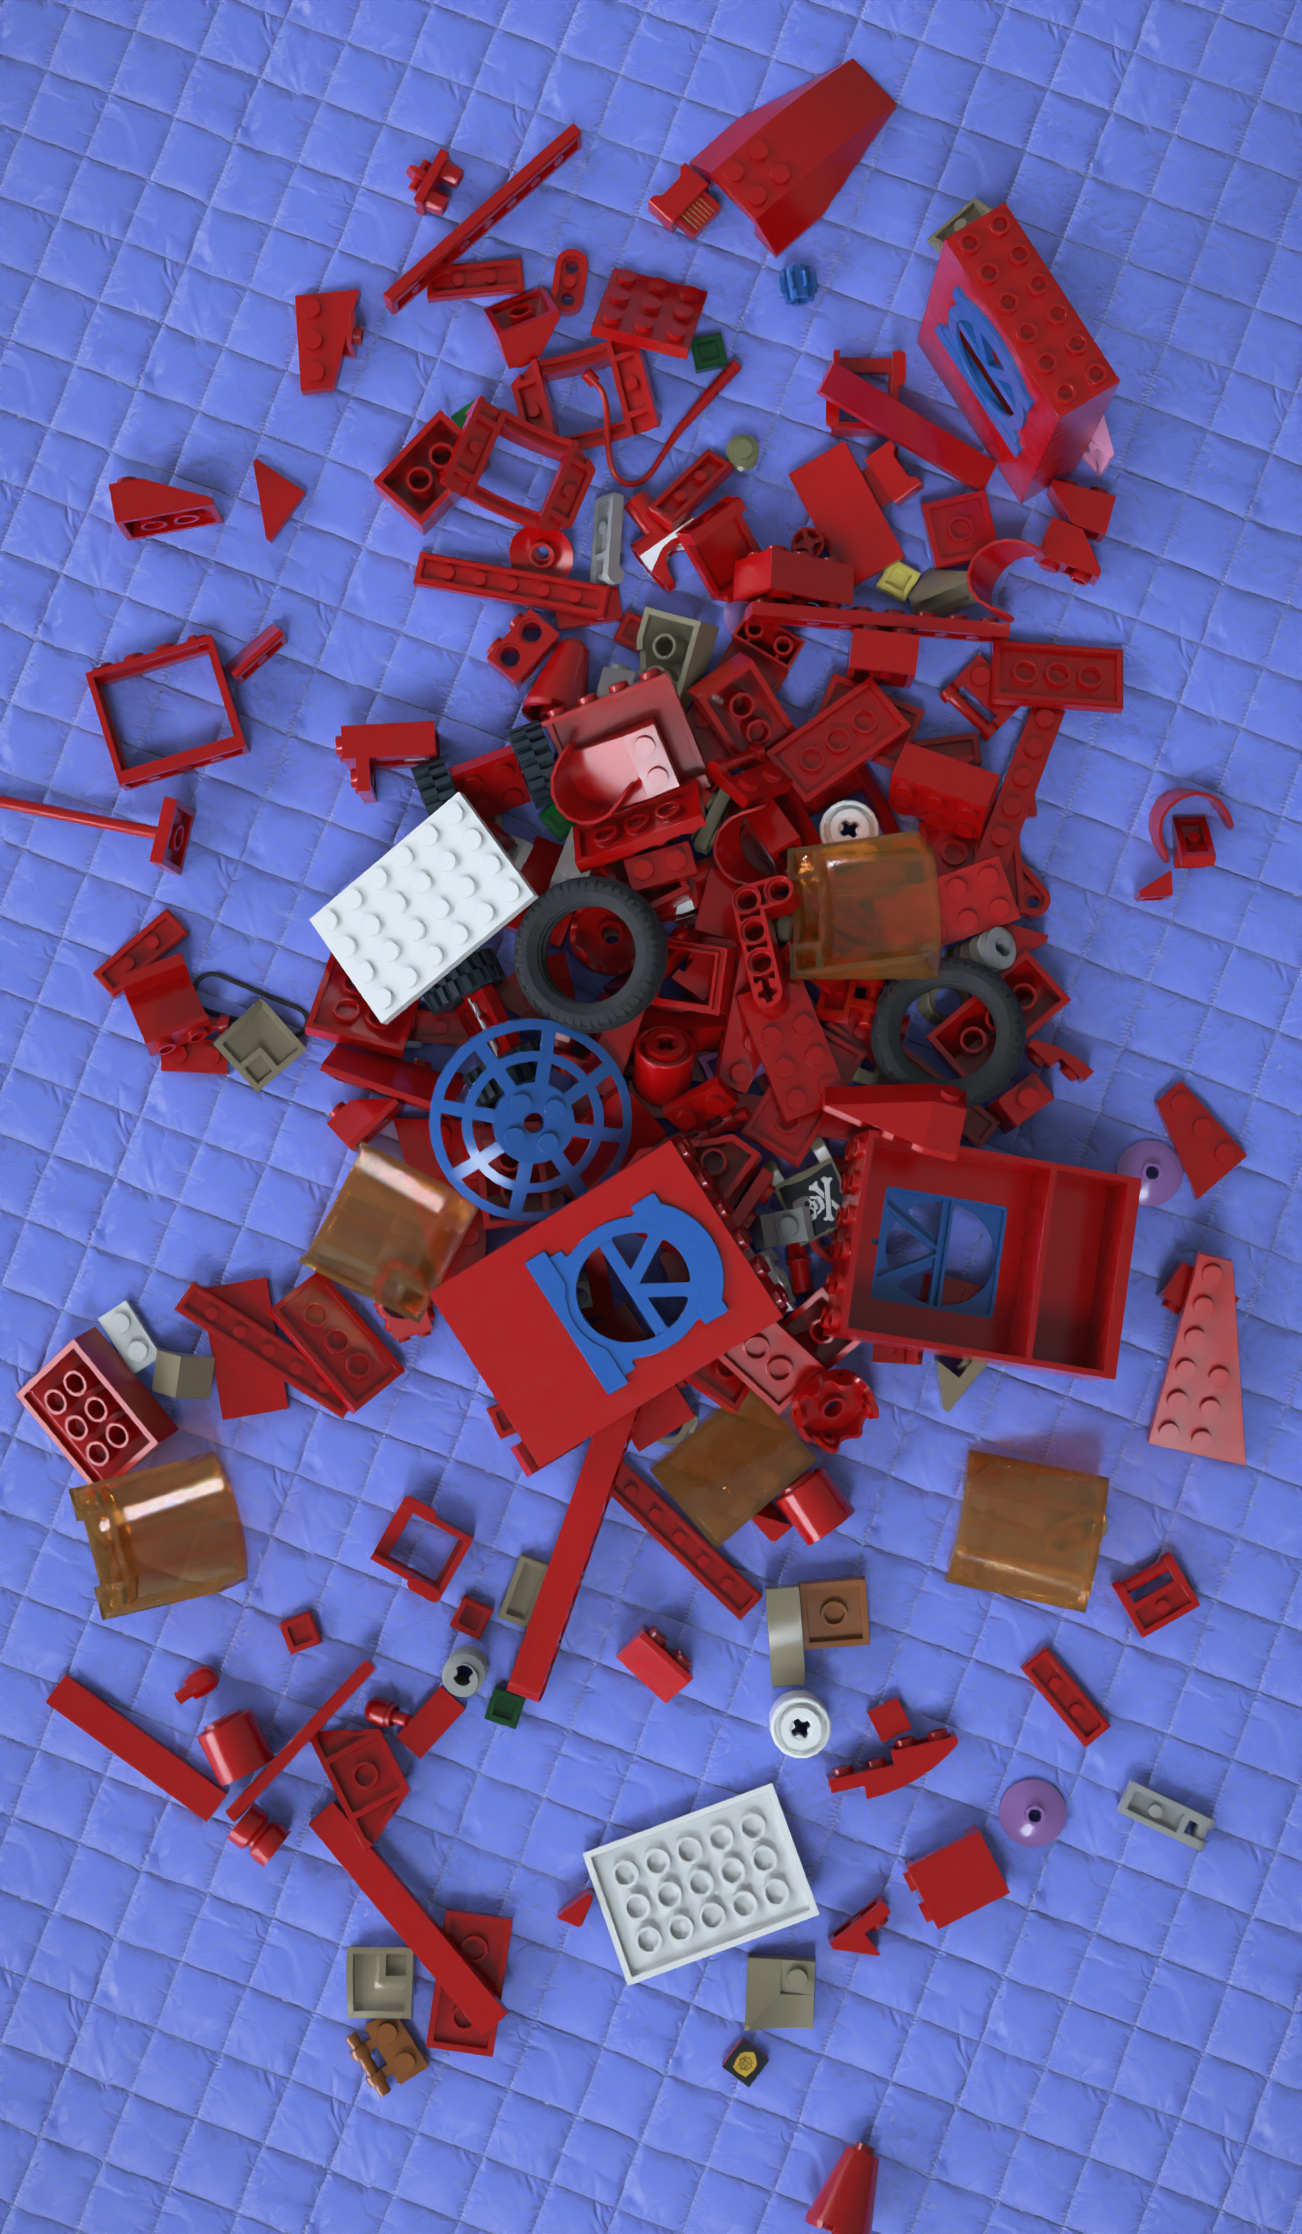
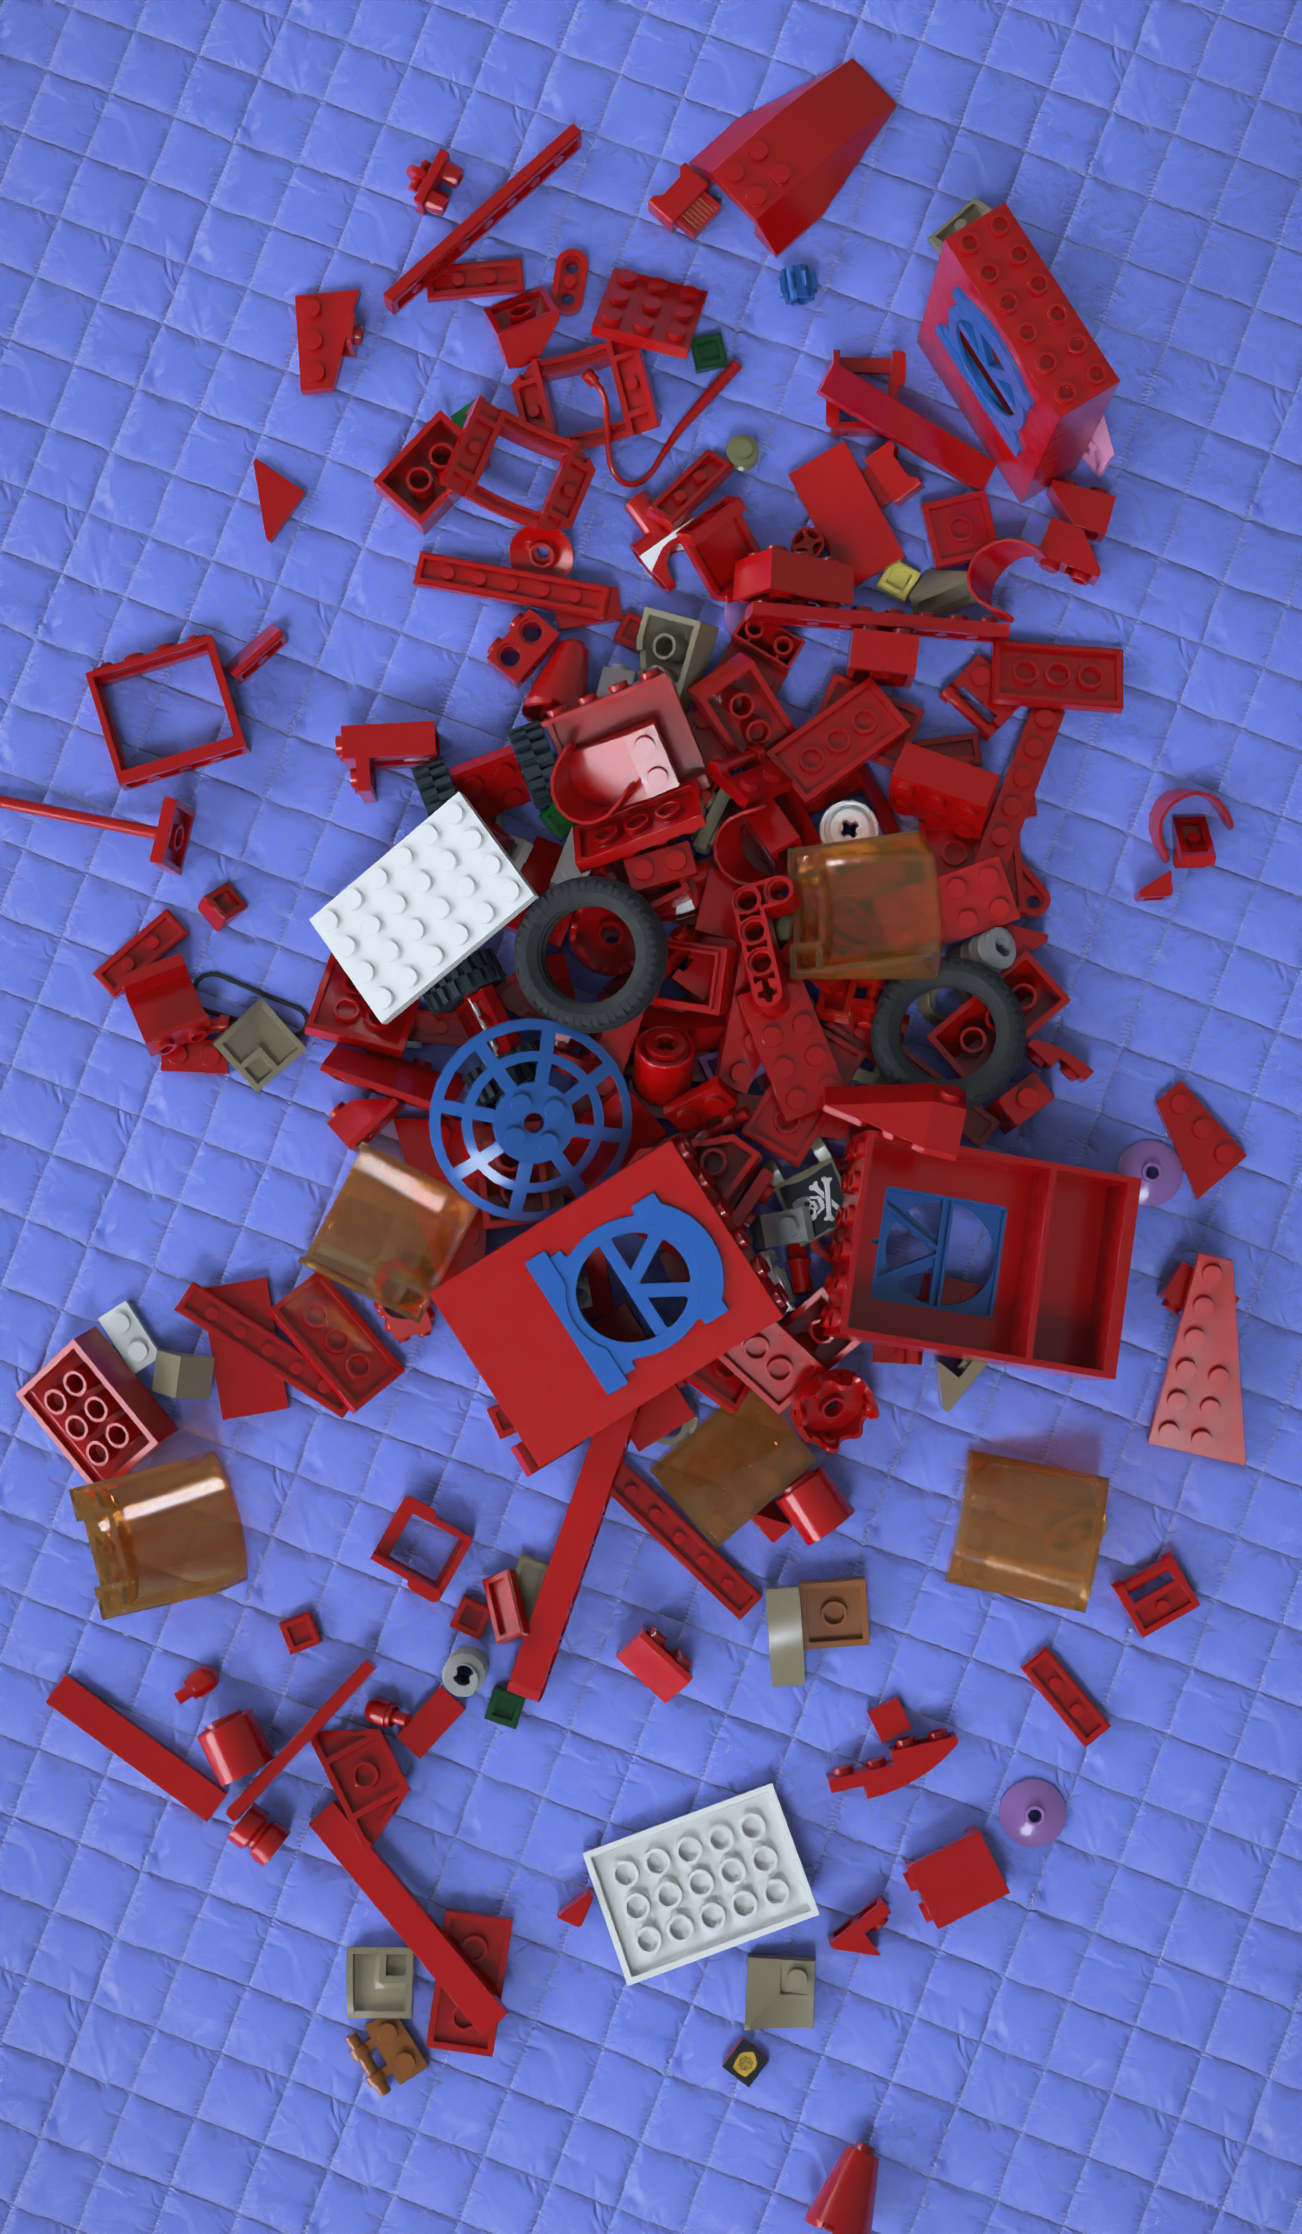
(154, 509): red slope -> none
(222, 906): none -> red slope
(506, 1606): none -> red tile
(607, 540): light grey plate -> none
(802, 1706): white piece -> none
(1164, 1815): light grey plate -> none

